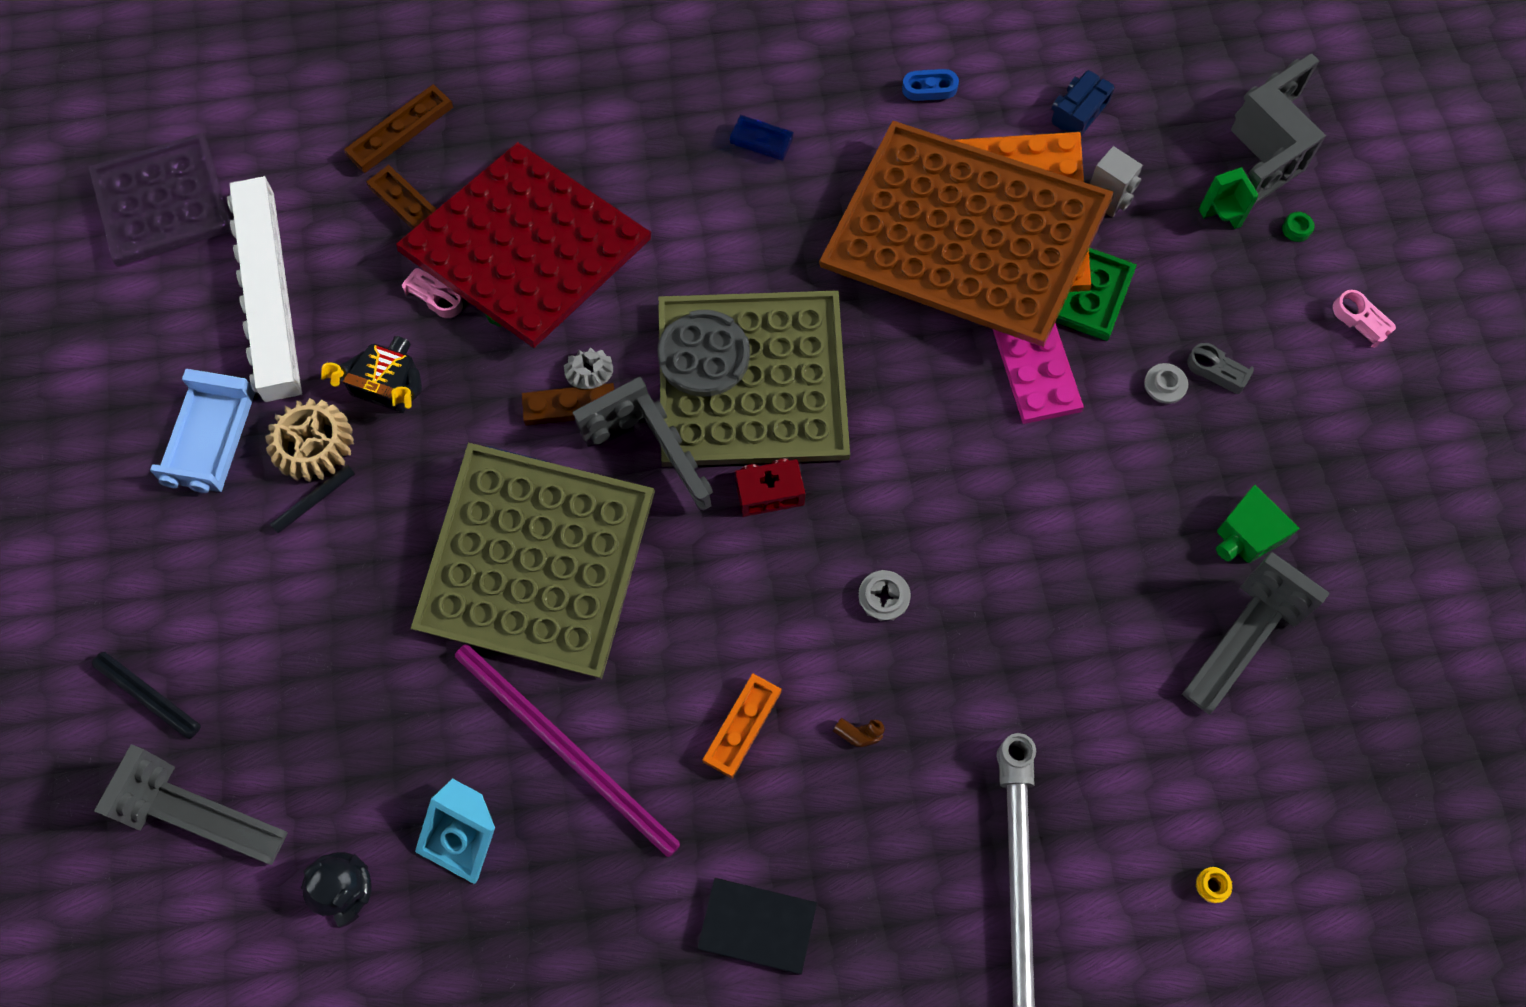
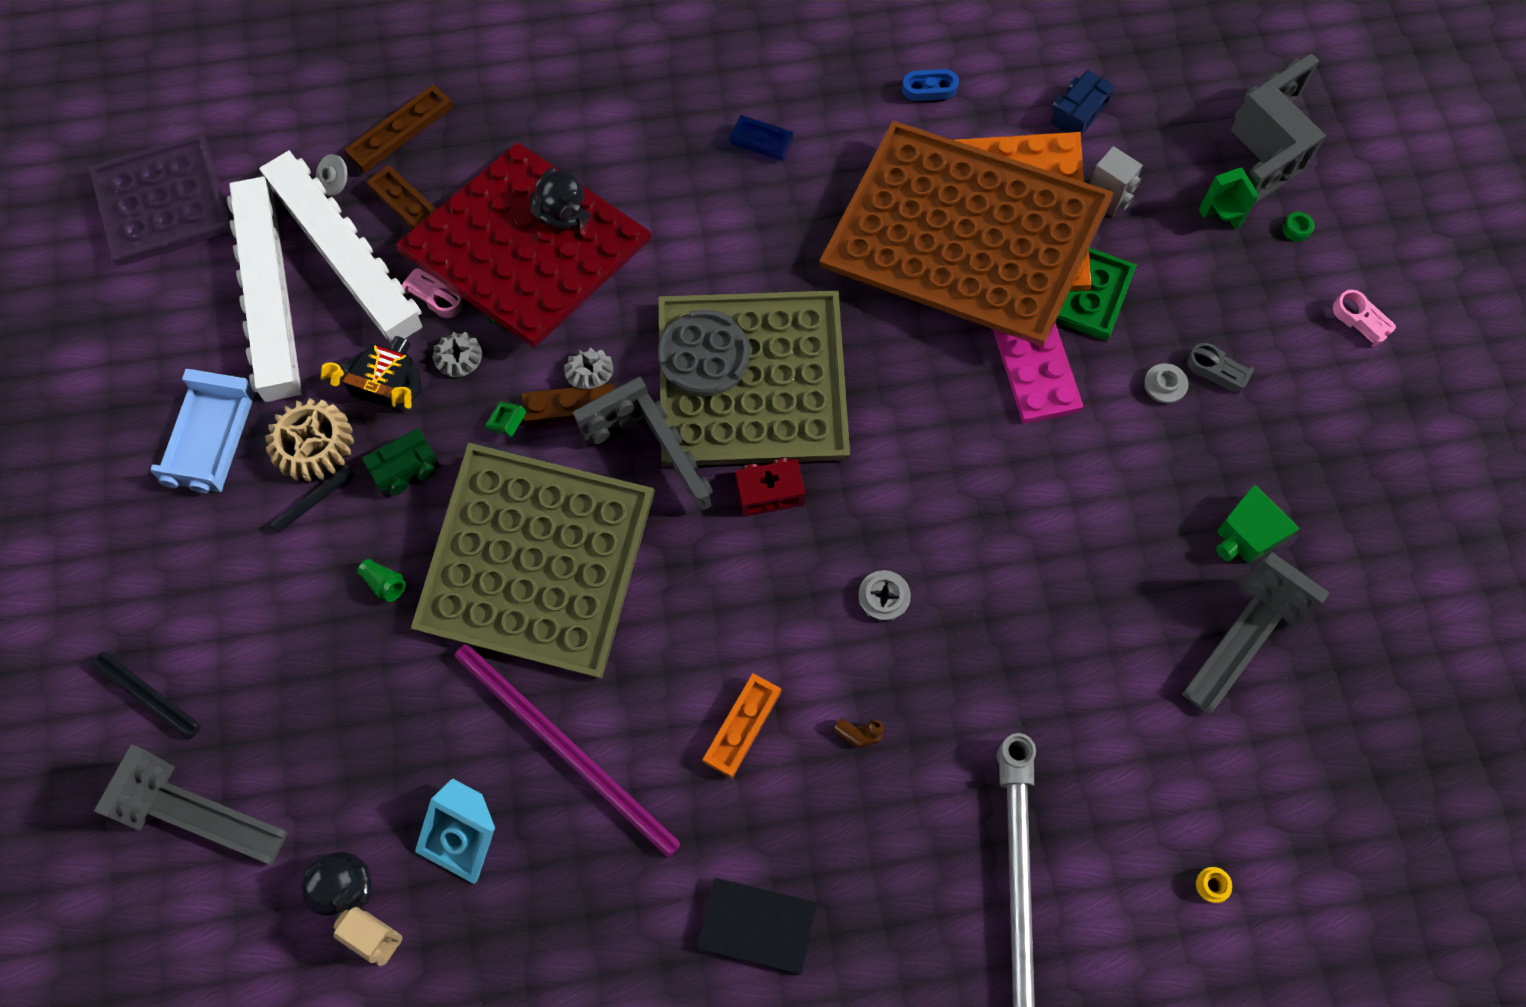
(332, 174): none -> light grey piece
(341, 248): none -> white brick
(366, 935): none -> tan brick
(383, 581): none -> green cone
(402, 463): none -> dark green brick
(468, 360): none -> light grey gear
(505, 419): none -> green tile
(558, 200): none -> black helmet

